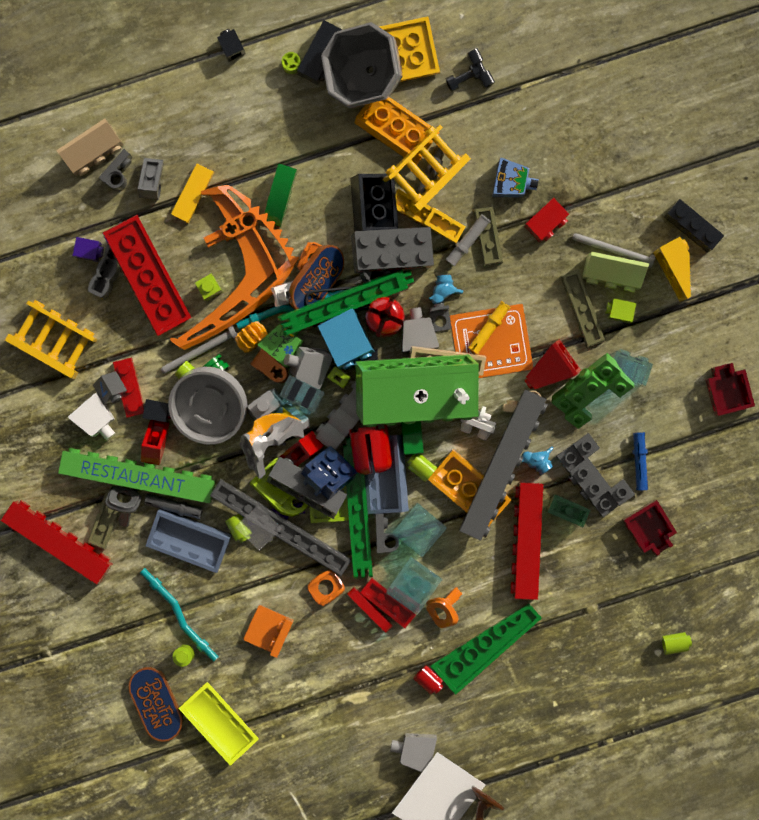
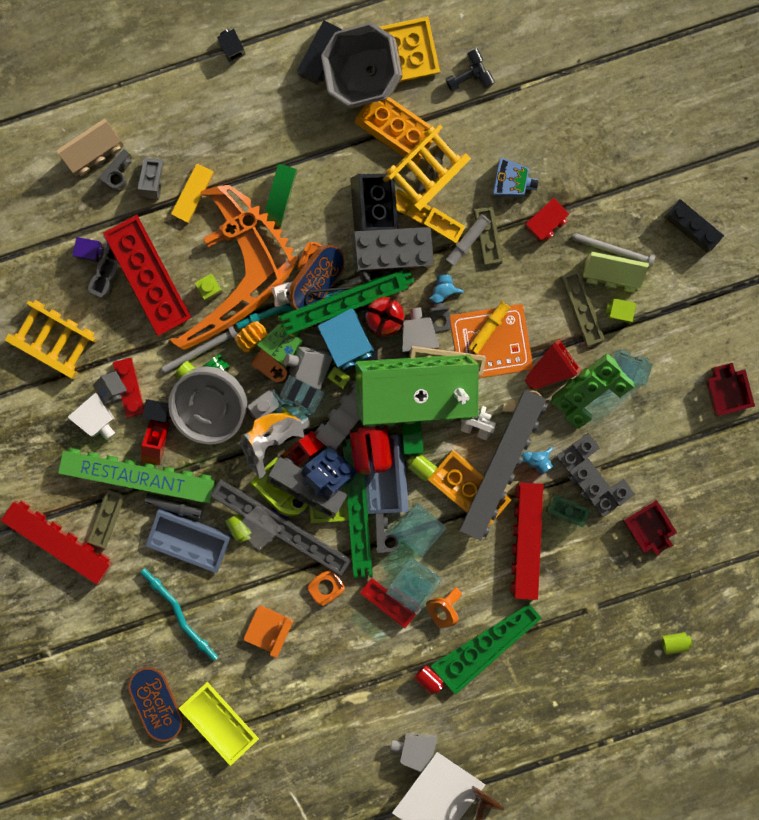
(125, 508): dark grey piece -> none
(183, 655): lime brick -> none
(290, 59): lime wheel -> none
(370, 609): red beam -> none
(640, 461): blue pin -> none
(675, 263): yellow slope -> none

